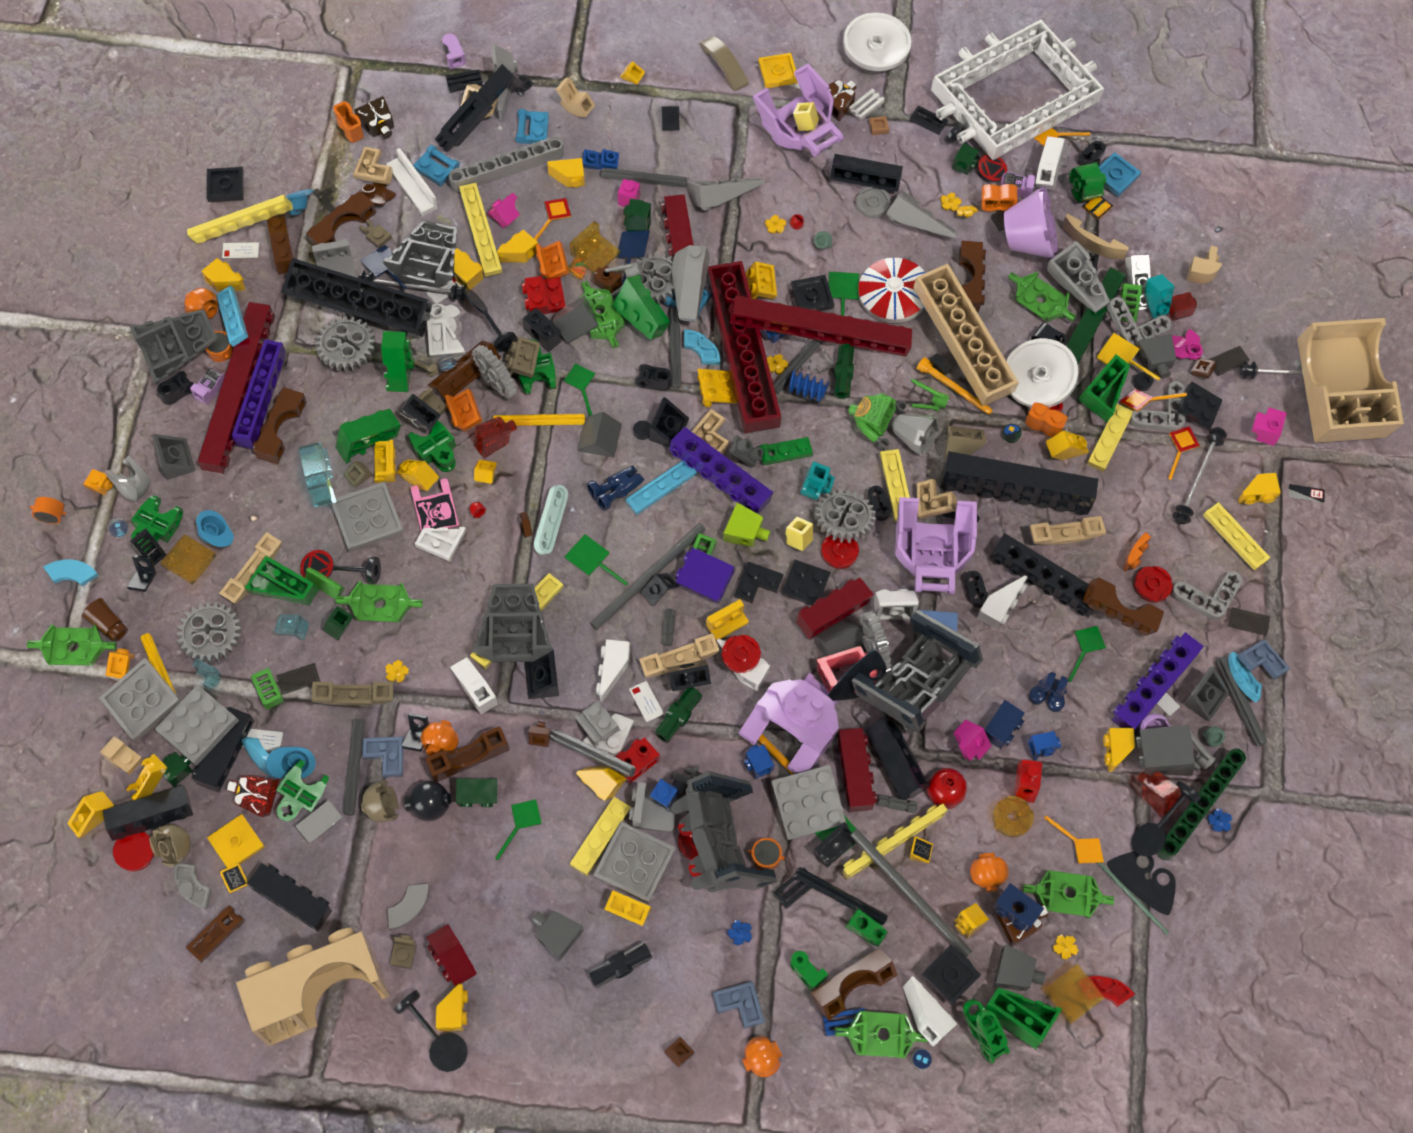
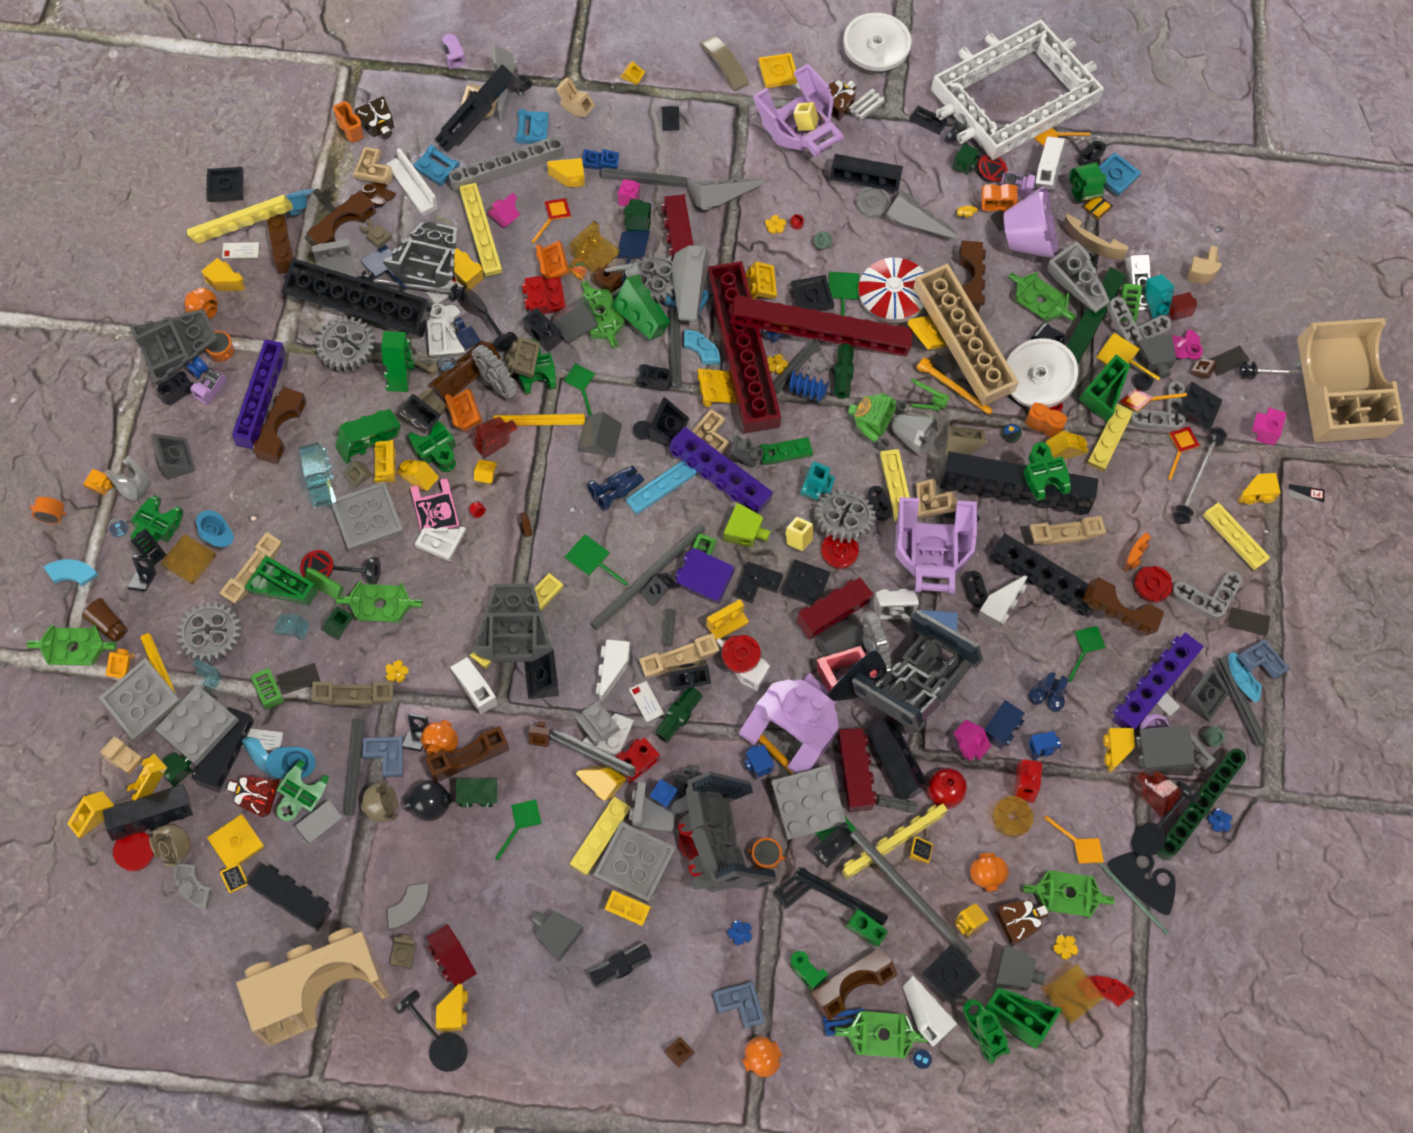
(197, 367): none -> blue wheel
(215, 934): reddish brown plate -> none
(219, 439): dark red brick -> none
(232, 316): medium azure tile -> none
(463, 78): black tile -> none
(466, 336): none -> dark blue plate
(518, 249): yellow slope -> none
(551, 519): light aqua plate -> none
(879, 125): medium nougat tile -> none
(927, 332): none -> yellow plate
(950, 202): yellow plant -> none
(1030, 908): dark blue brick -> none
(1046, 470): none -> green piece

